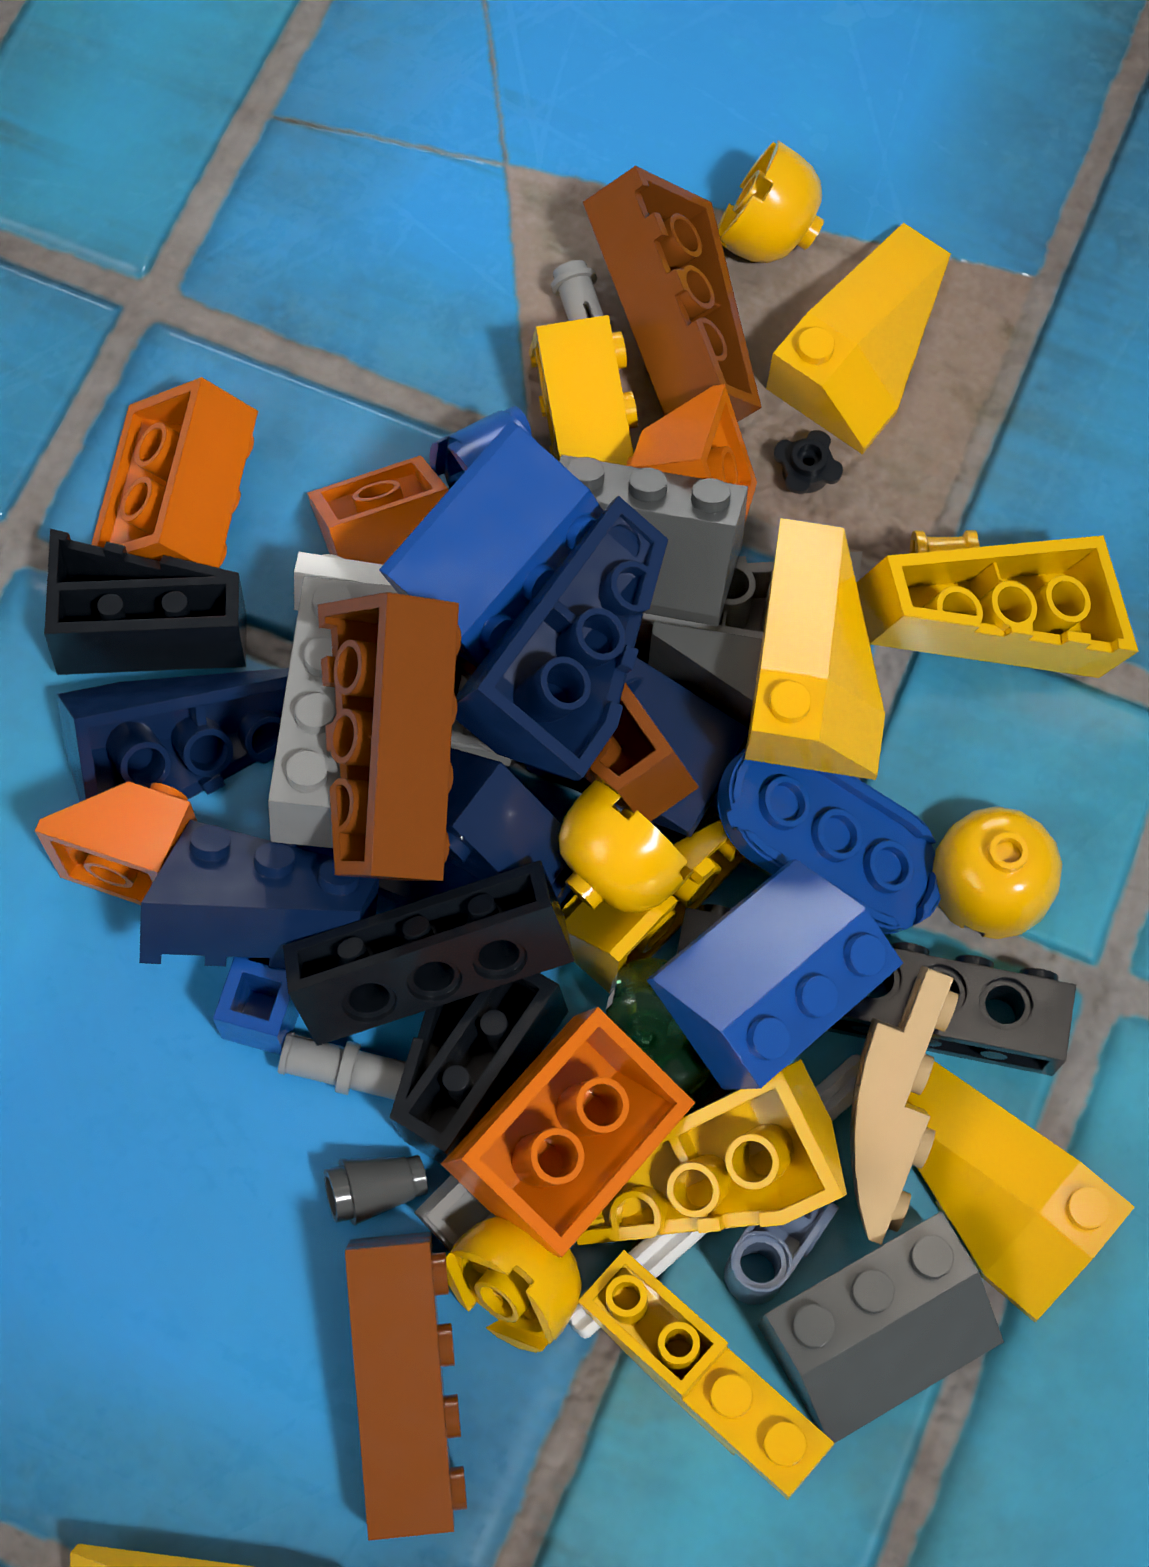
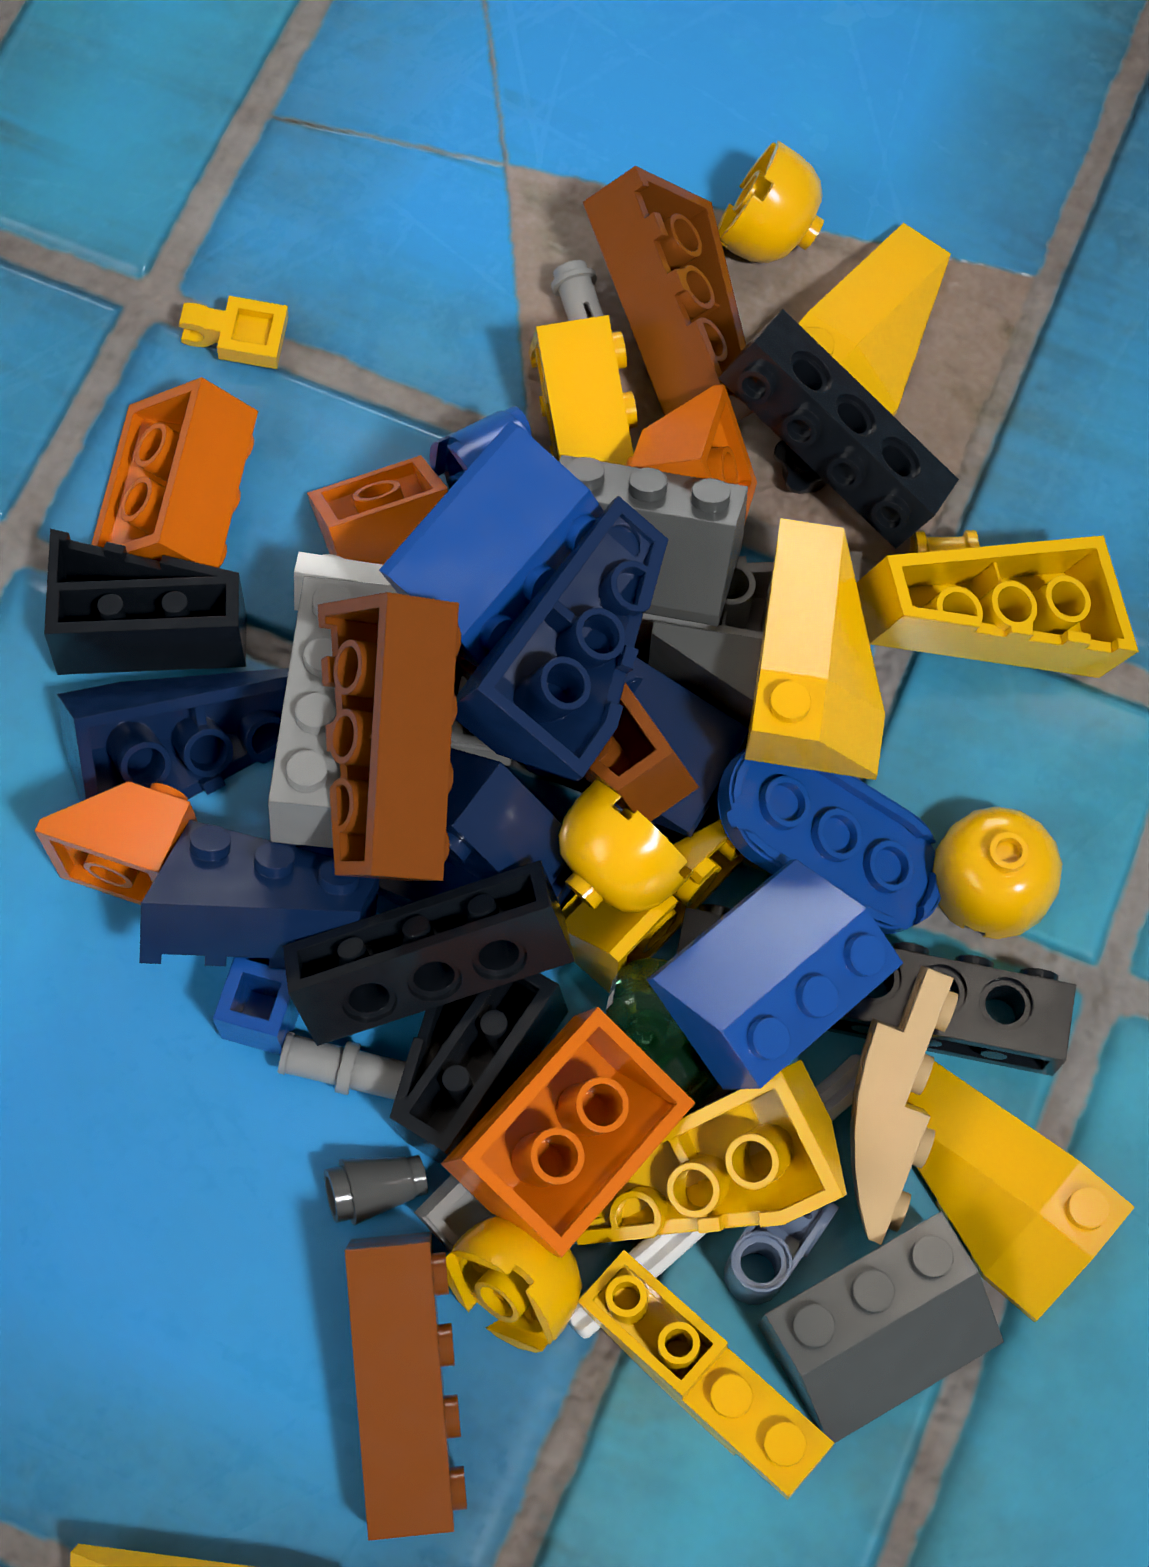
(245, 331): none -> yellow plate
(839, 429): none -> black brick

